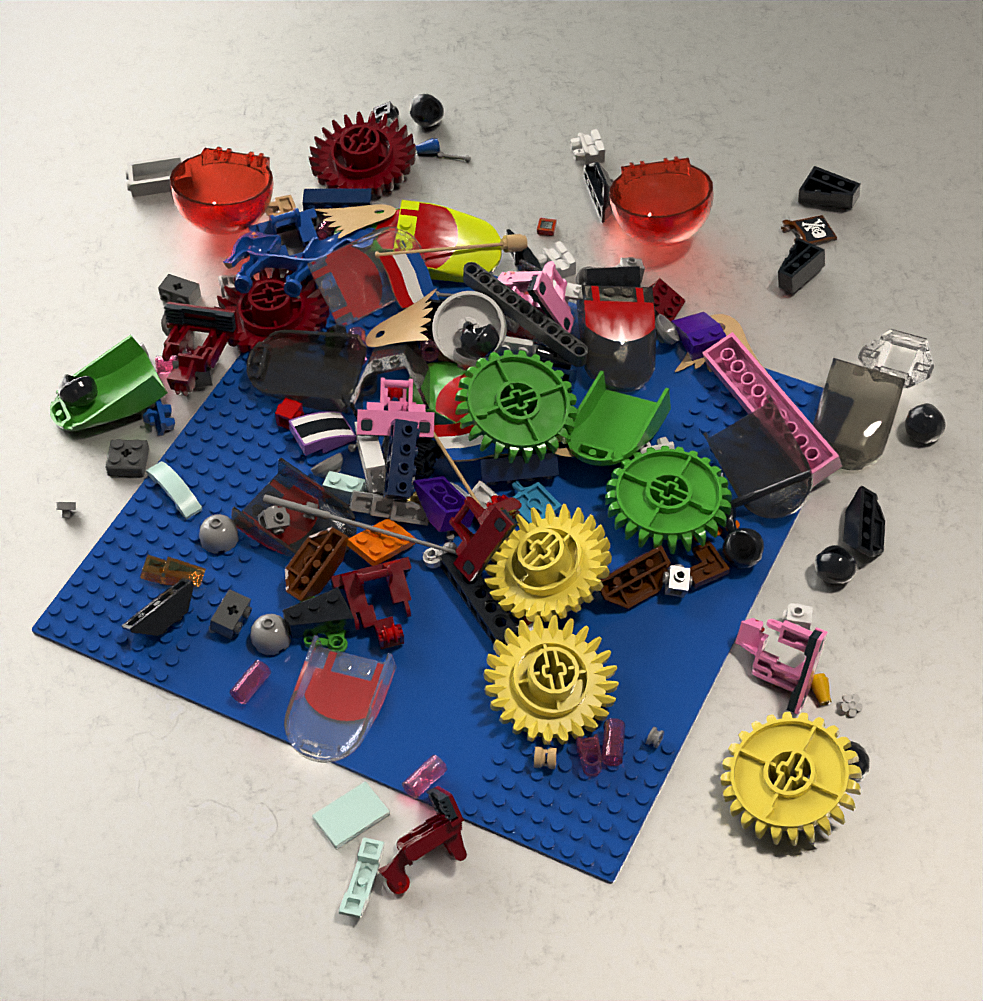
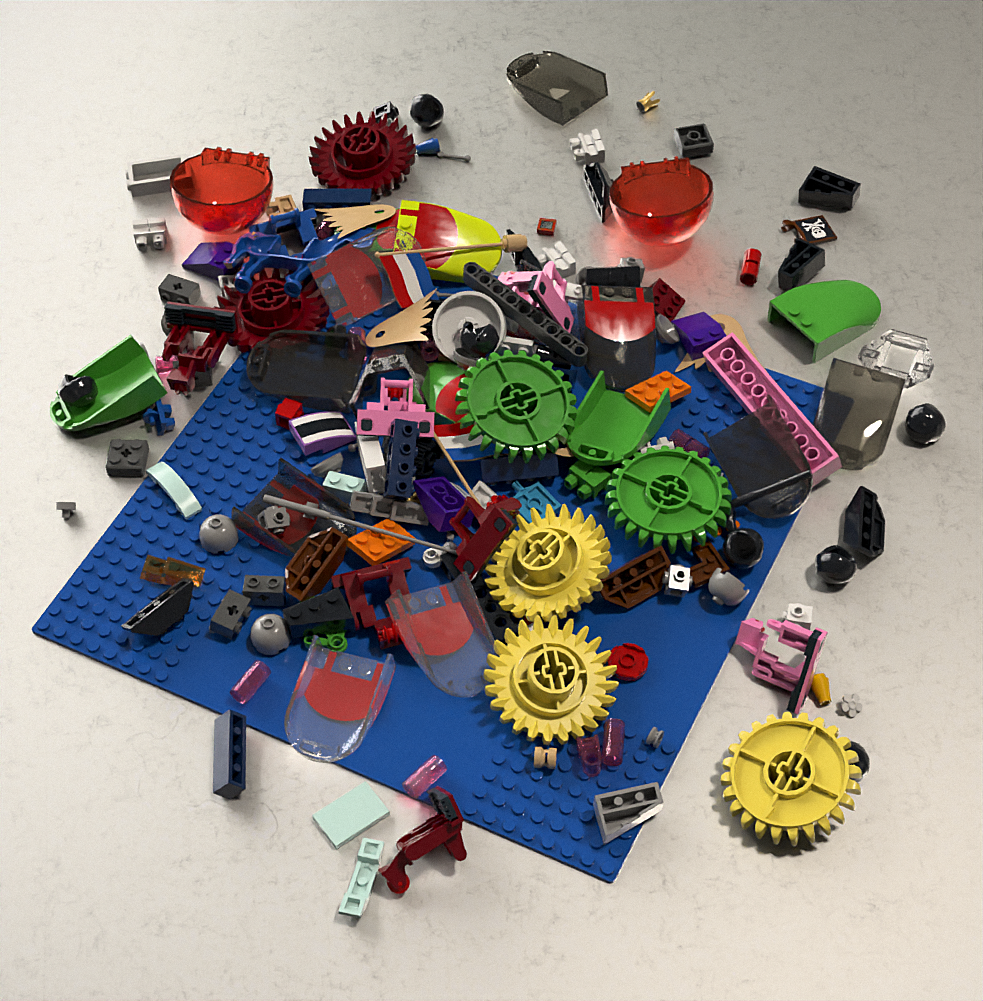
(152, 235): none -> white hips
(208, 259): none -> dark purple slope
(229, 754): none -> dark blue brick
(265, 590): none -> dark grey brick
(446, 635): none -> clear windscreen
(556, 84): none -> clear smoke windscreen
(588, 478): none -> bright green hips
(626, 808): none -> light grey wedge
(630, 661): none -> red tile
(646, 103): none -> pearl gold piece
(649, 391): none -> orange plate
(688, 443): none -> clear pink pin
(693, 140): none -> dark grey brick
(726, 589): none -> light grey cylinder
(750, 266): none -> red pin
(828, 313): none -> bright green windscreen

